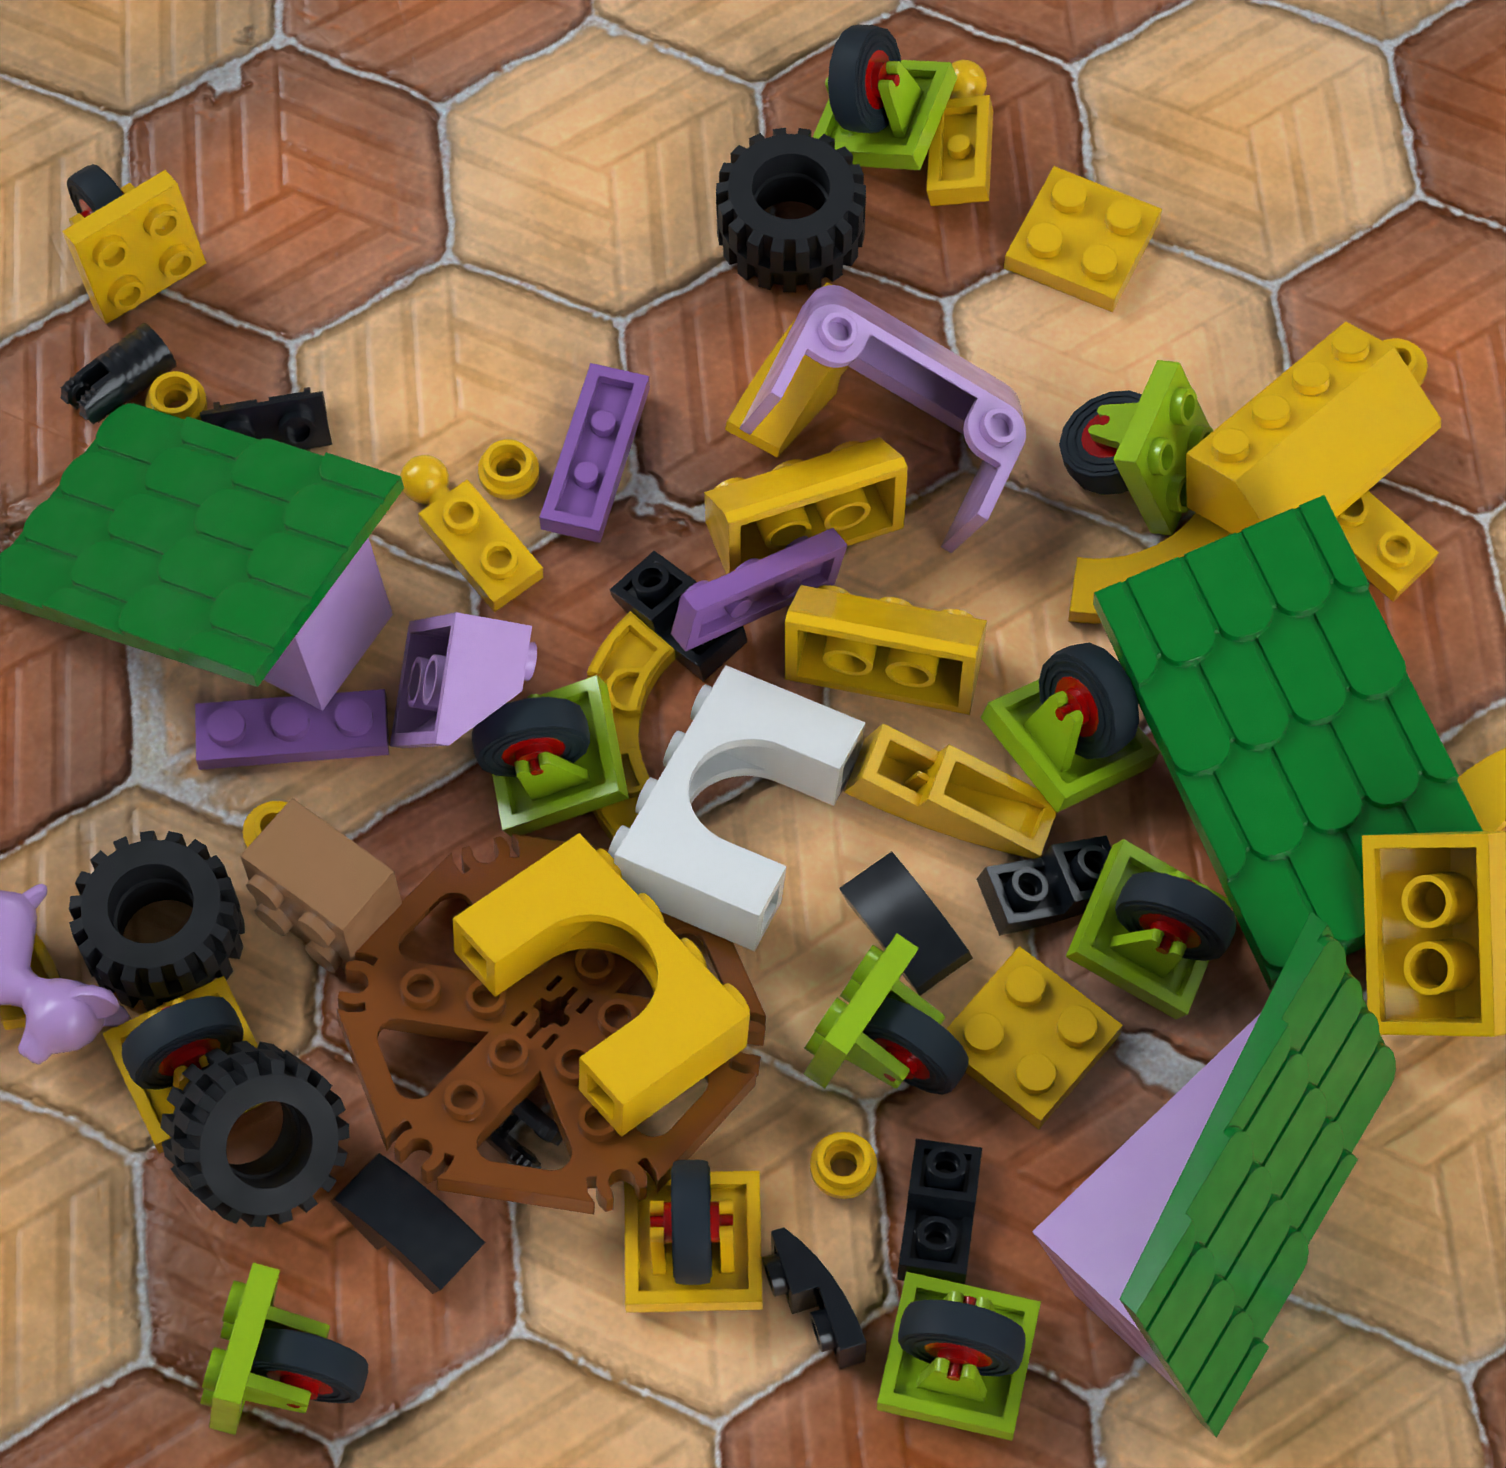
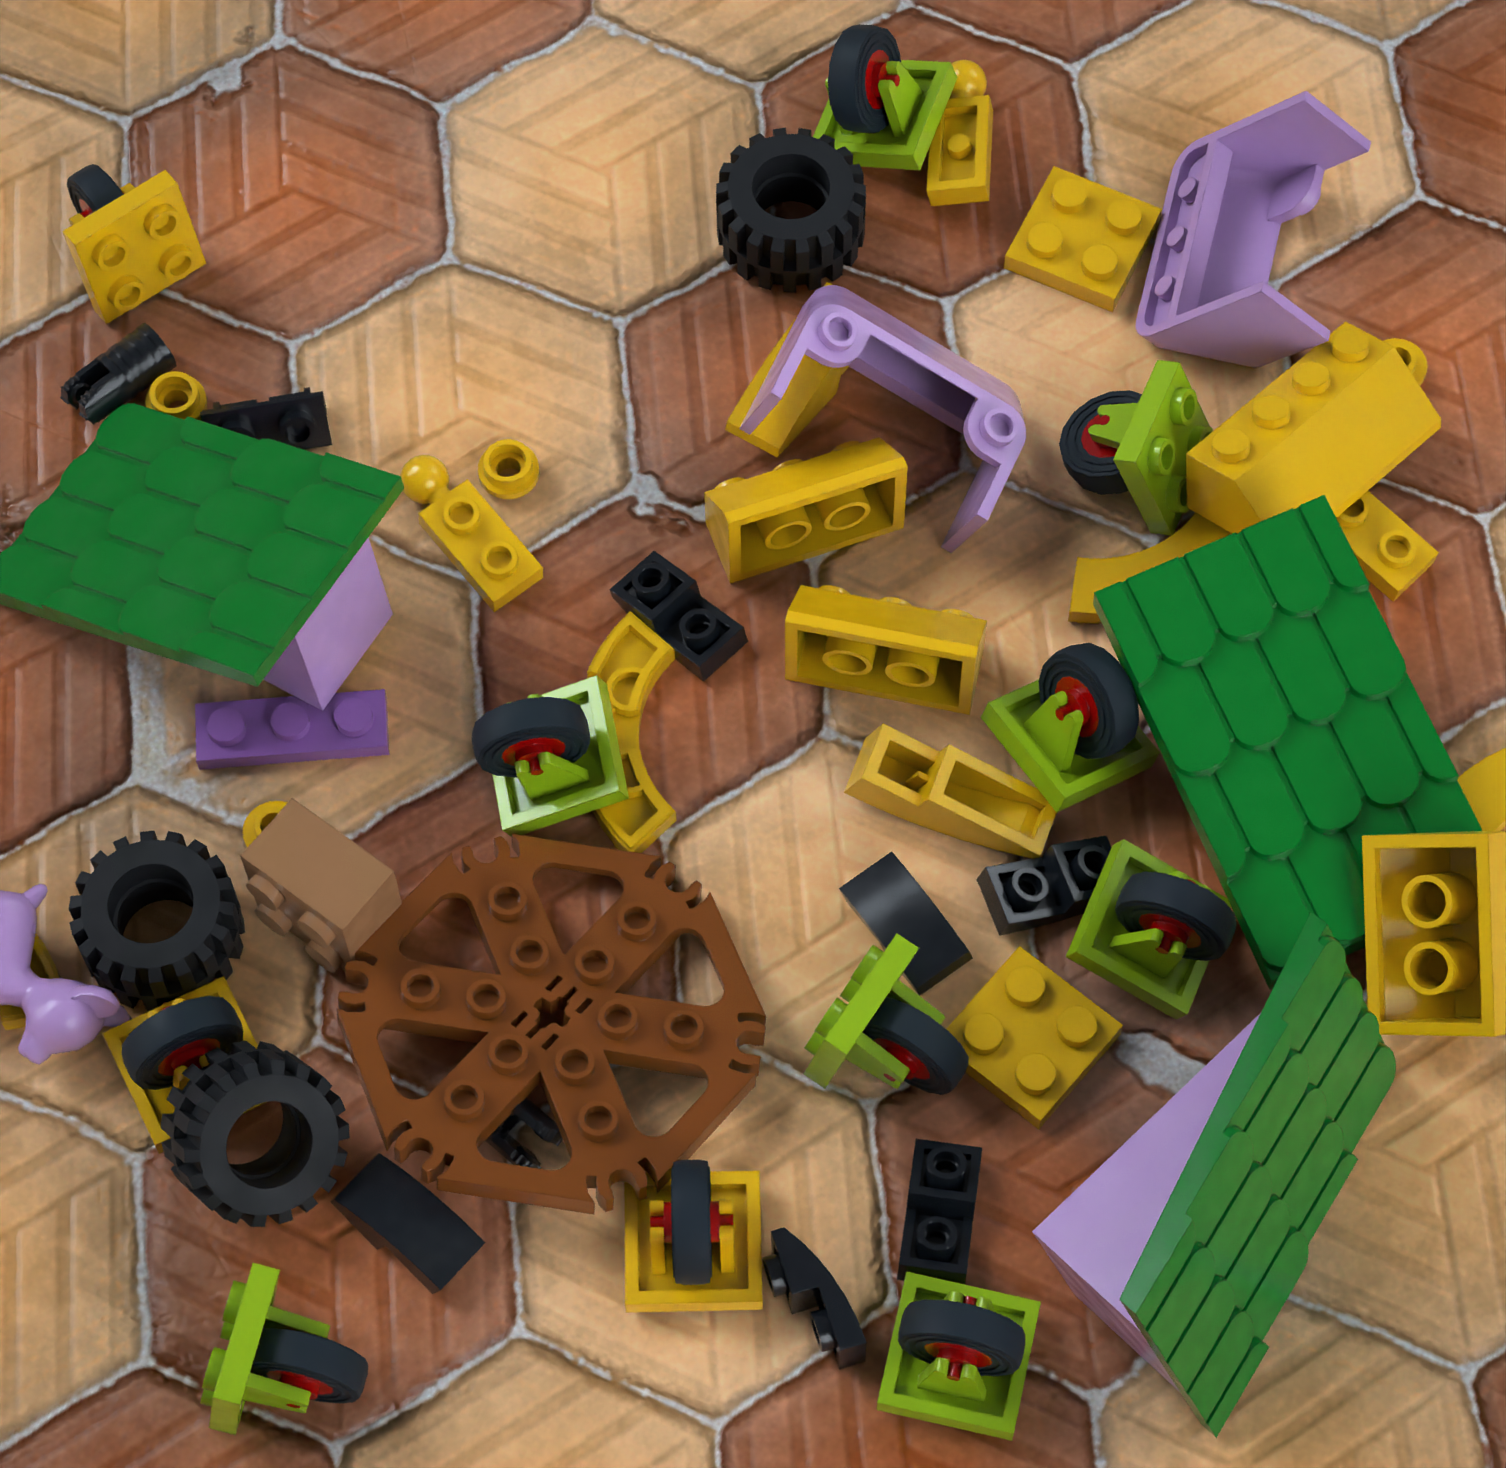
(458, 675): lavender slope -> none
(581, 902): yellow arch -> none
(594, 453): medium lavender plate -> none
(735, 731): white arch -> none
(756, 588): medium lavender plate -> none
(843, 1146): yellow plate -> none
(1222, 229): none -> lavender windscreen

